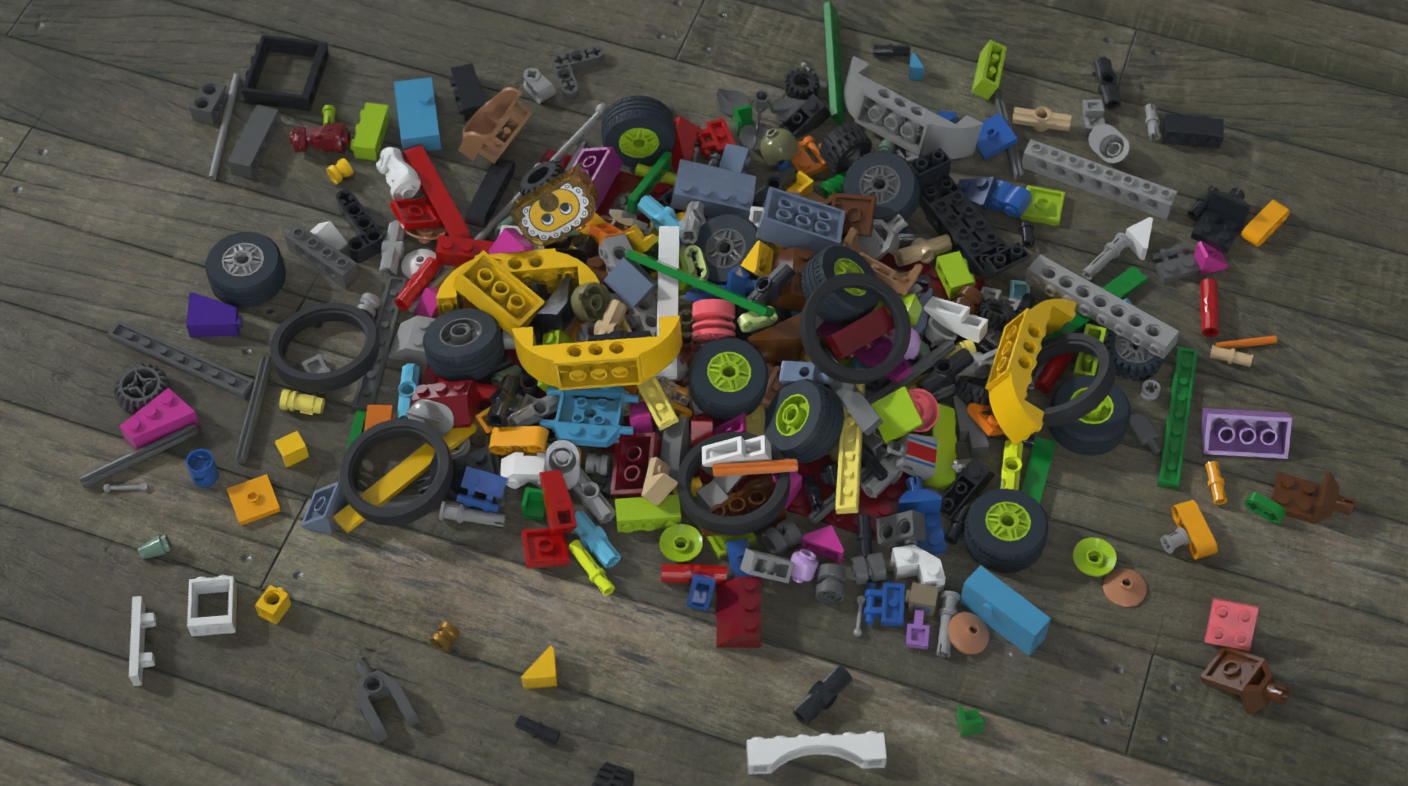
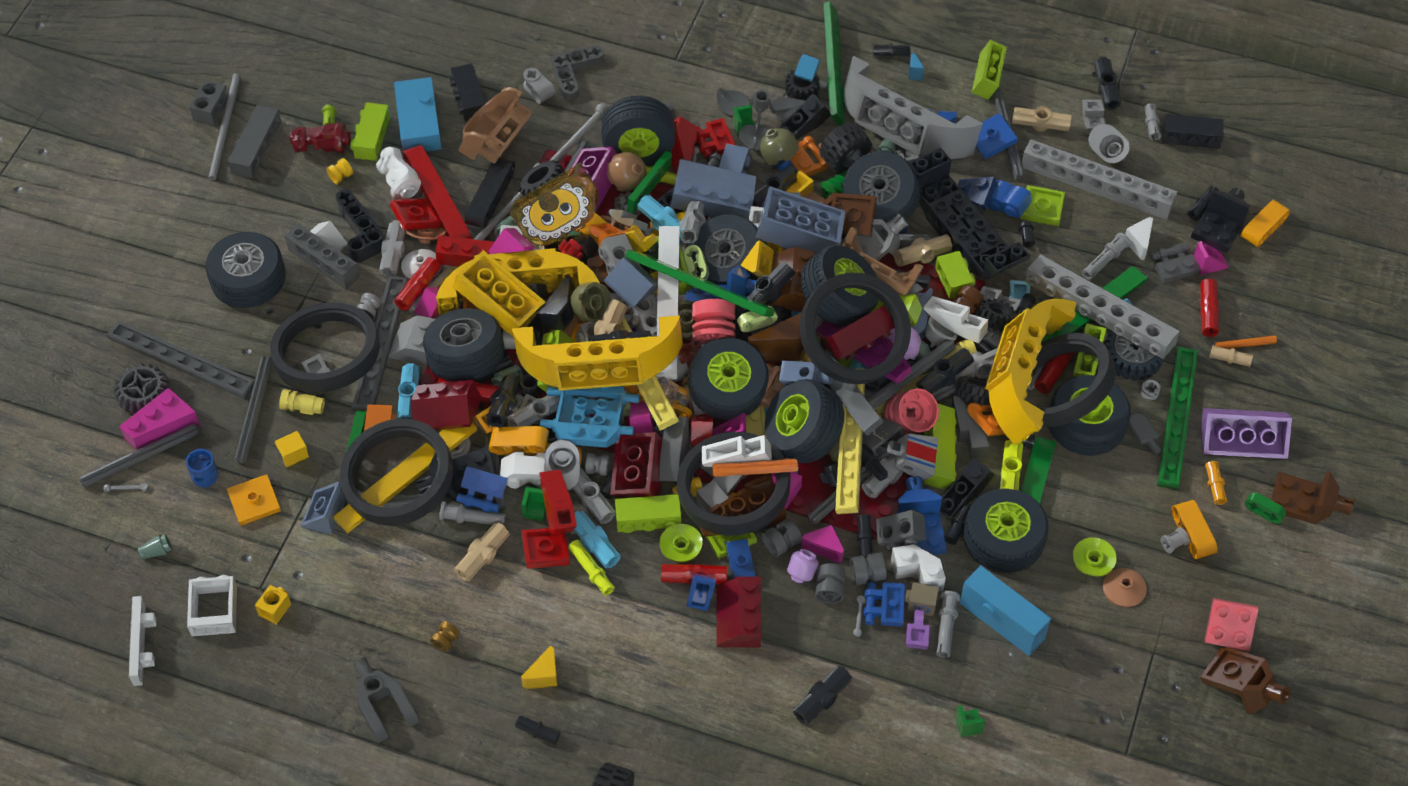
(211, 317): dark purple slope -> none
(290, 46): black window -> none
(433, 414): light grey piece -> none
(481, 552): none -> tan piece
(571, 248): none -> red gear
(626, 171): none -> medium nougat cylinder
(657, 482): tan slope -> none
(767, 565): light grey brick -> none
(807, 67): none -> dark azure slope
(813, 492): black pin -> none
(862, 749): white arch -> none
(898, 414): lime tile -> none
(960, 465): light grey axle -> none
(963, 638): nougat dish -> none

